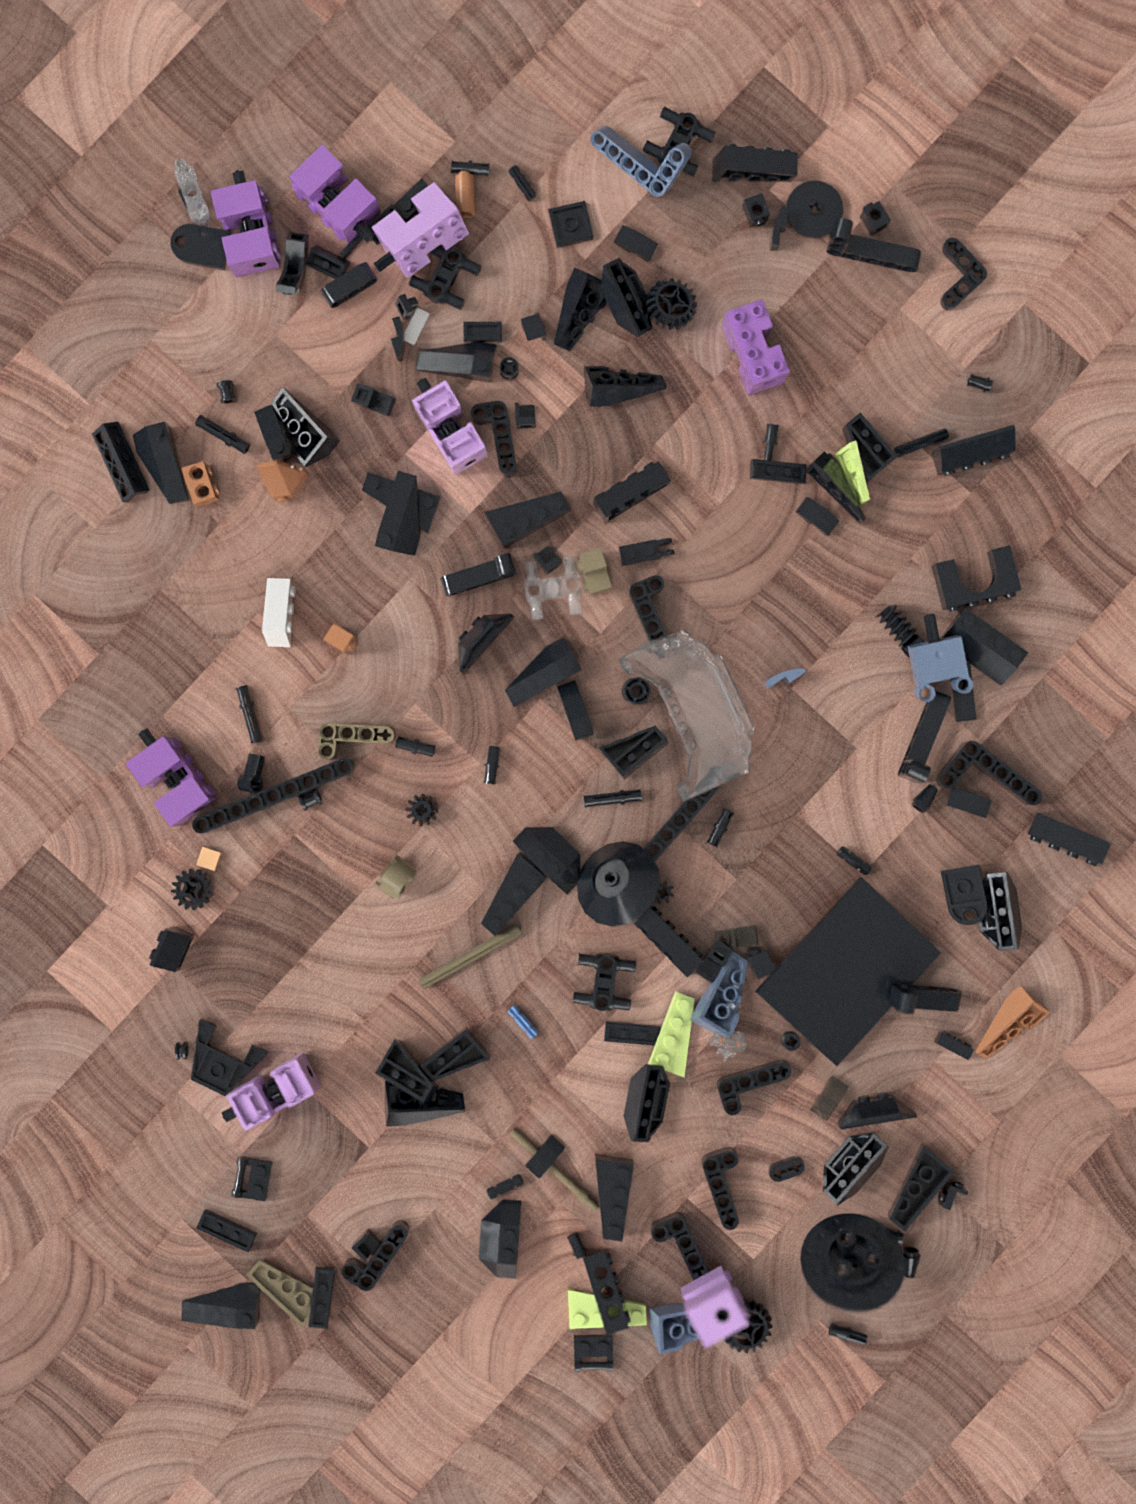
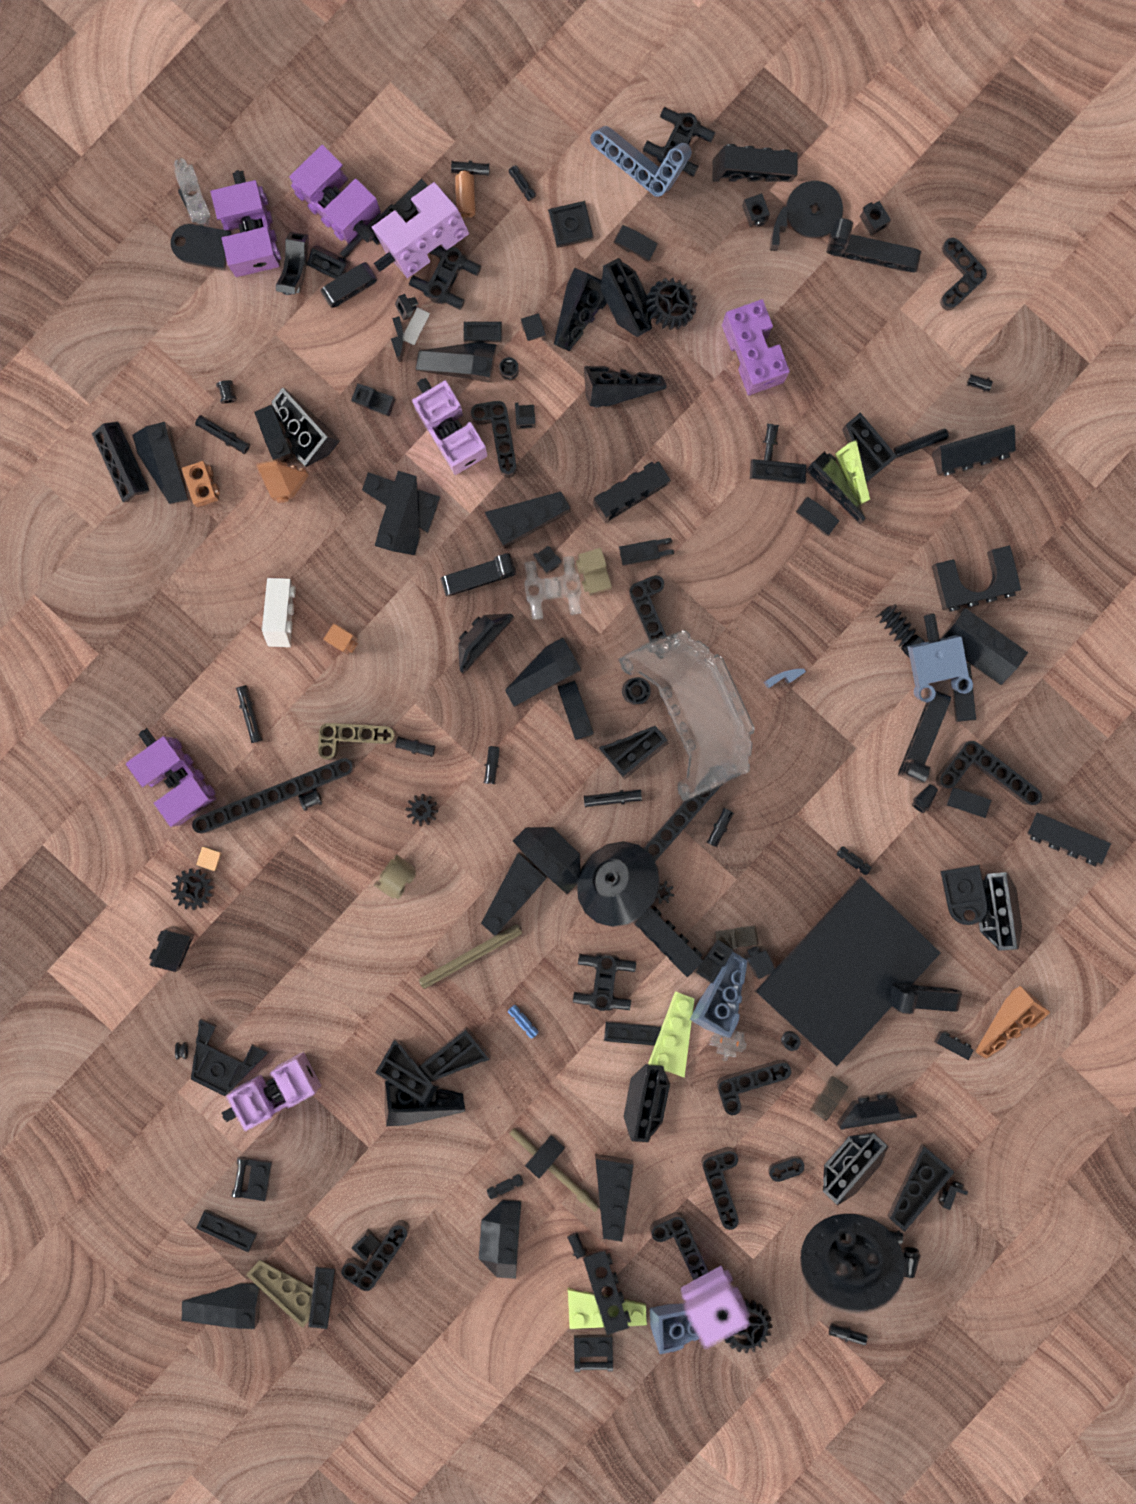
(251, 779): black piece -> none

